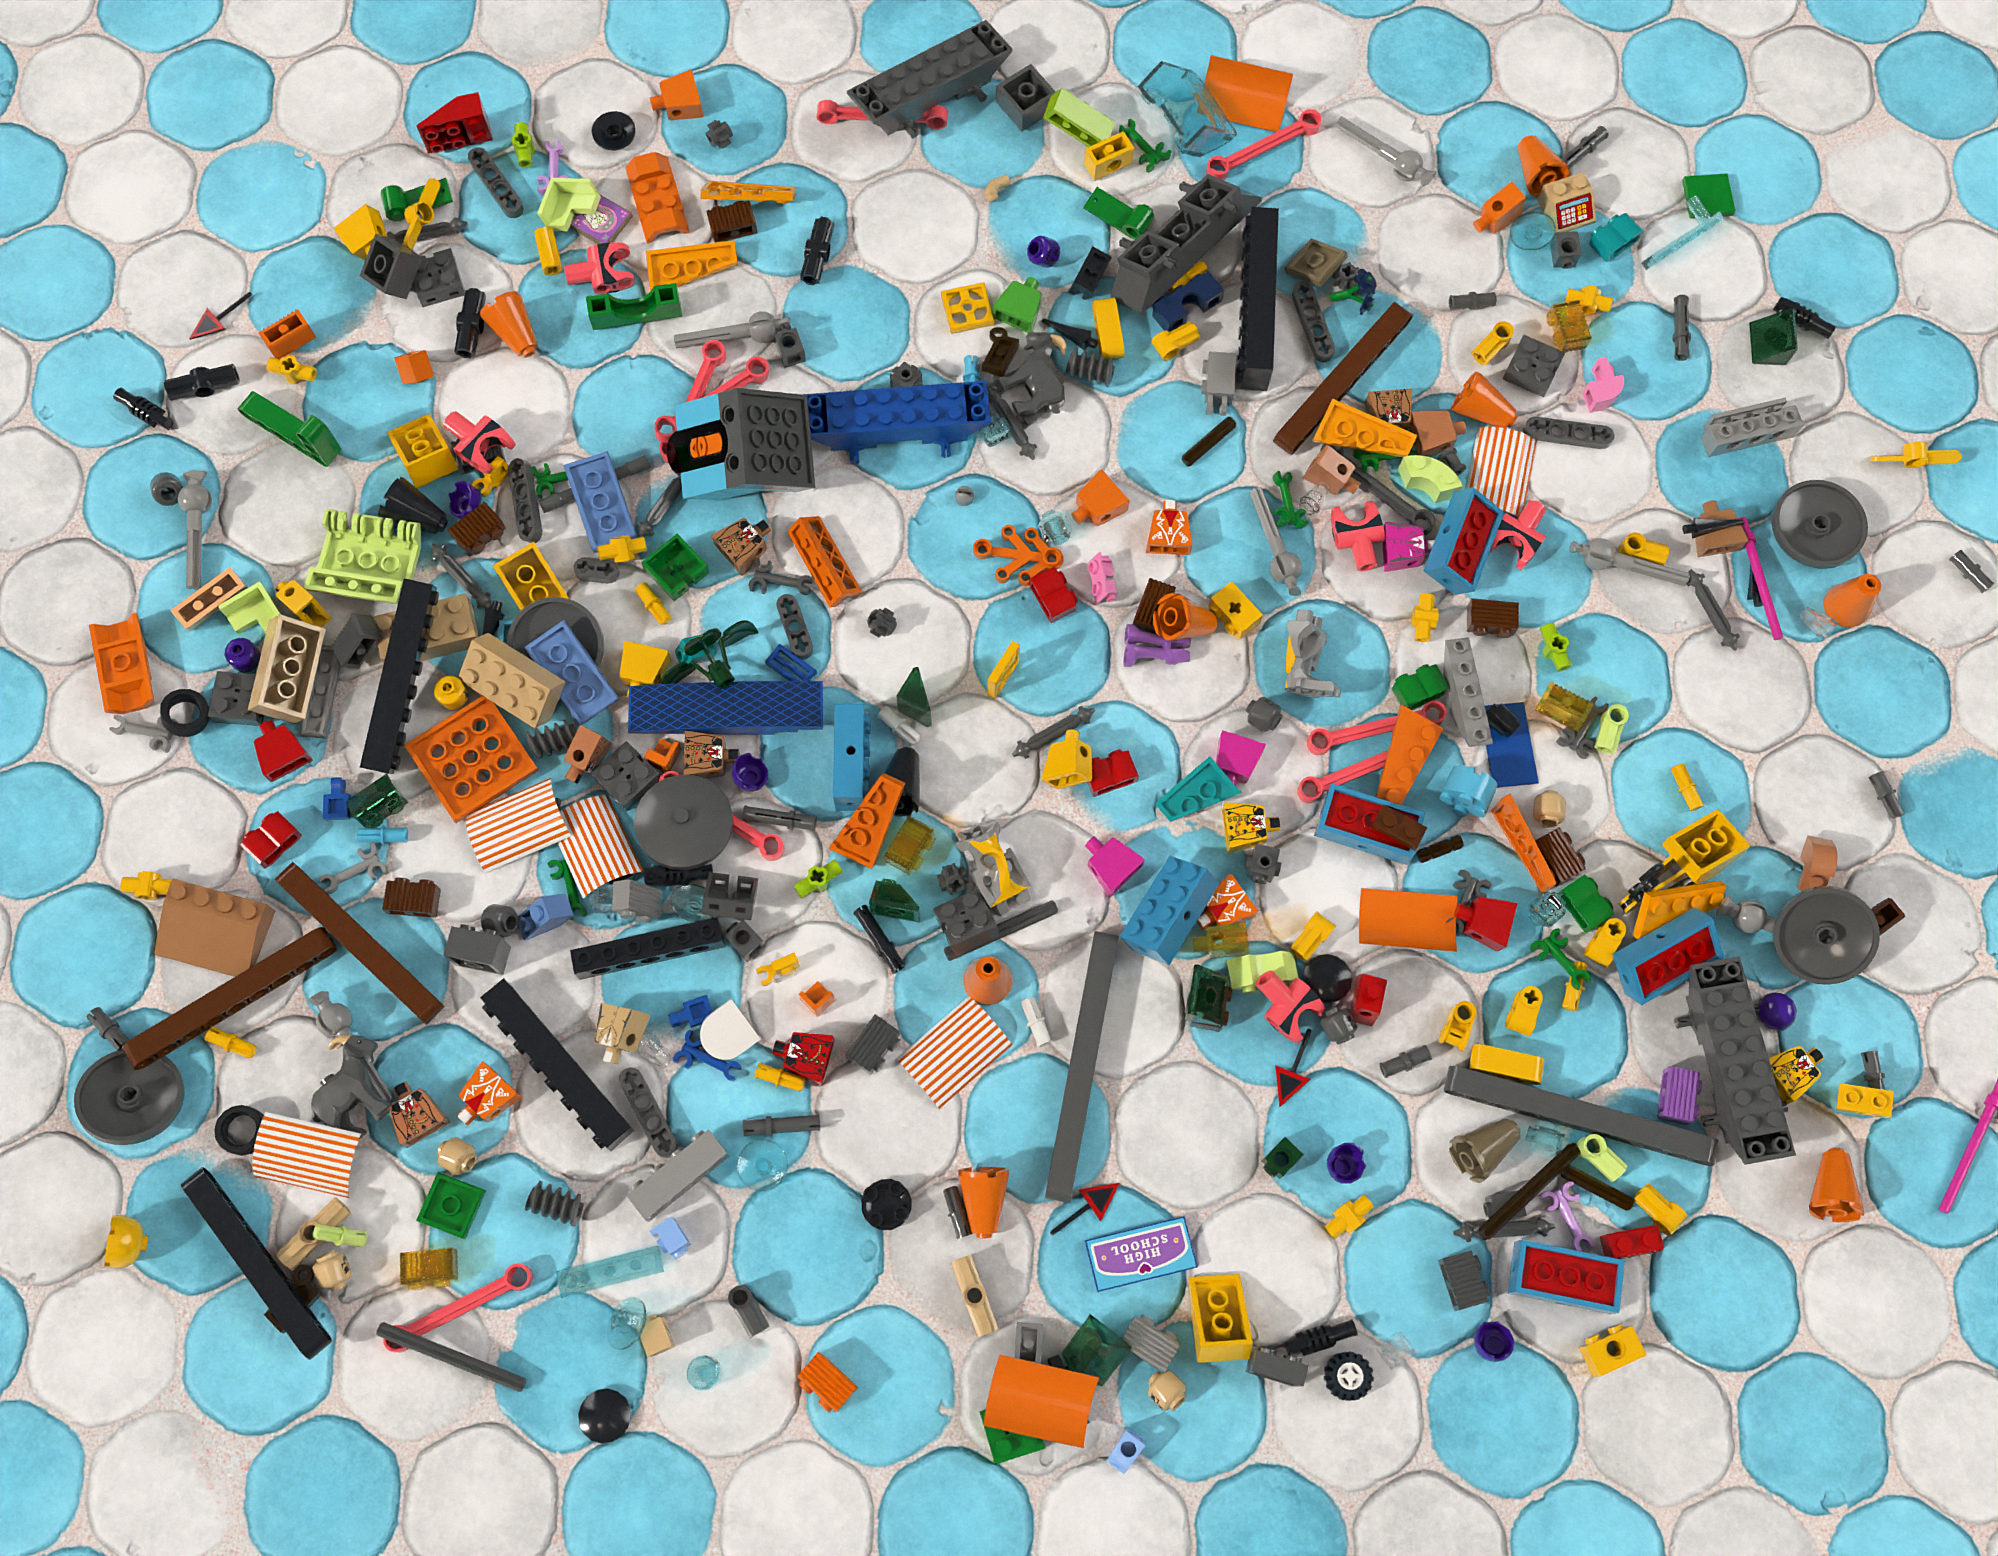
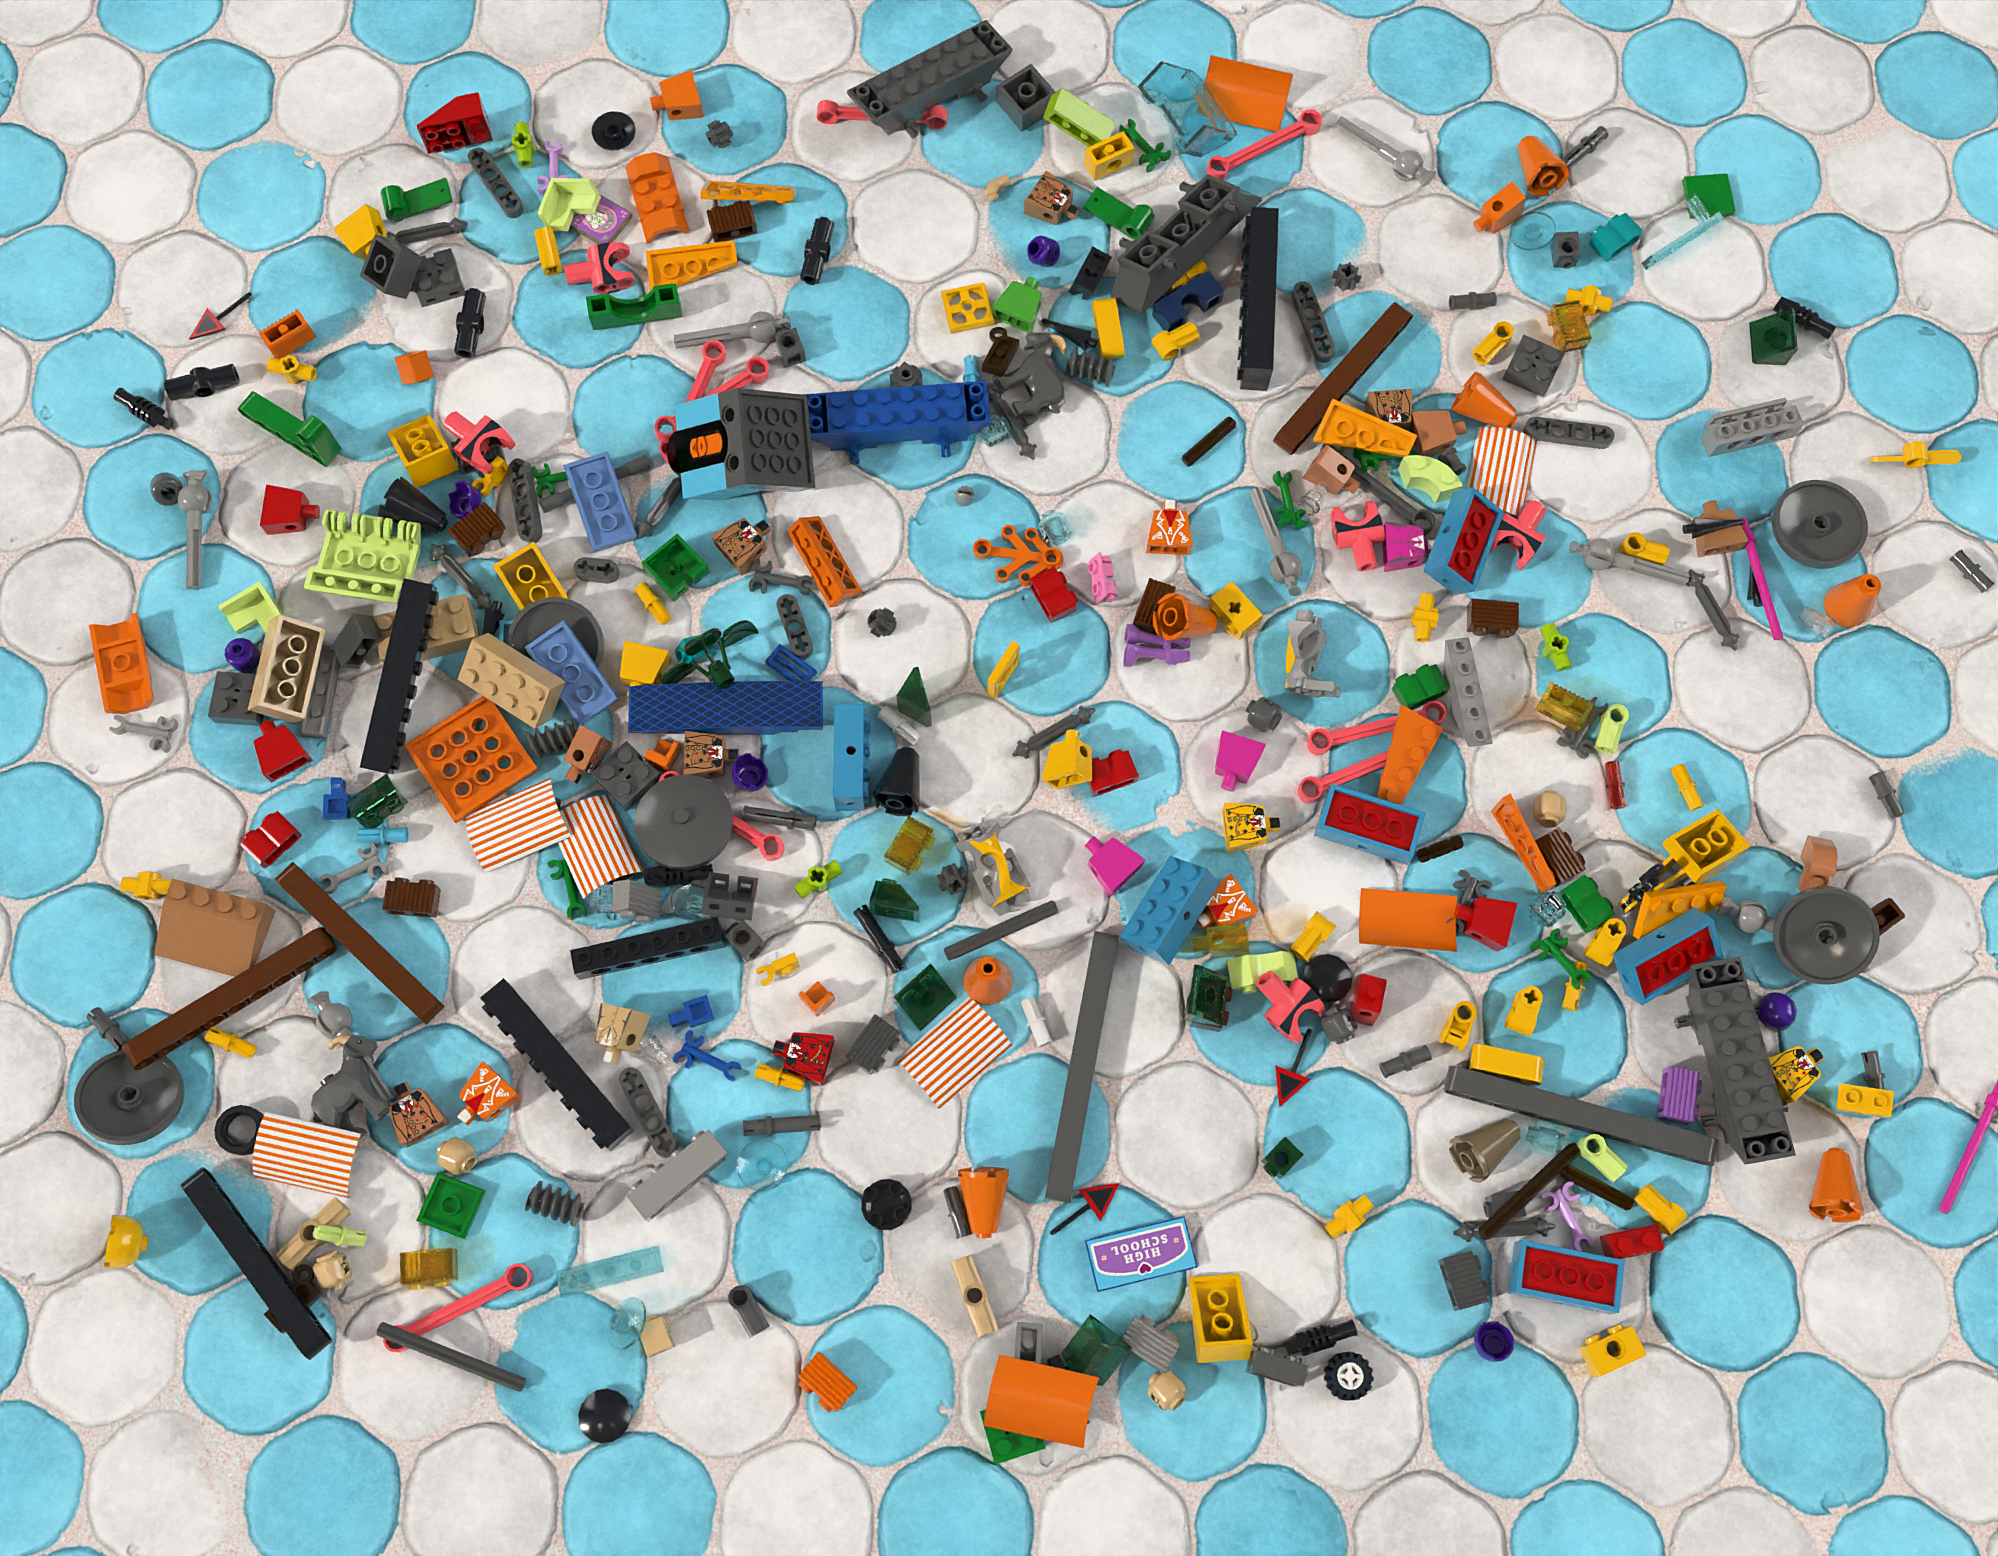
(179, 696): black tyre -> none
(206, 600): light nougat brick -> none
(286, 511): none -> red torso
(296, 598): yellow torso -> none
(424, 206): yellow piece -> none
(450, 692): yellow head -> none
(477, 949): dark grey brick -> none
(500, 919): dark grey head -> none
(511, 323): orange cone -> none
(544, 915): medium blue slope -> none
(621, 548): yellow axle -> none
(671, 1238): light blue brick -> none
(704, 1373): clear light blue head -> none
(727, 1032): white tile -> none
(867, 828): orange wing -> none
(924, 997): none -> clear green slope
(961, 933): dark grey piece -> none
(1050, 200): none -> medium nougat torso
(1100, 501): orange torso -> none
(1126, 1450): light blue leg -> none
(1198, 790): teal wing -> none
(1219, 380): light grey hinge -> none
(1263, 864): dark grey brick -> none
(1316, 262): dark tan tile -> none
(1346, 1163): dark purple hair -> none
(1367, 283): dark blue plant -> none
(1396, 1350): clear brick -> none
(1399, 827): reddish brown plate -> none
(1468, 791): medium azure brick -> none
(1502, 720): black brick -> none
(1512, 757): blue window -> none
(1569, 202): tan slope -> none
(1606, 388): bright pink brick -> none
(1615, 785): none -> clear red axle
(1681, 334): dark grey pin -> none

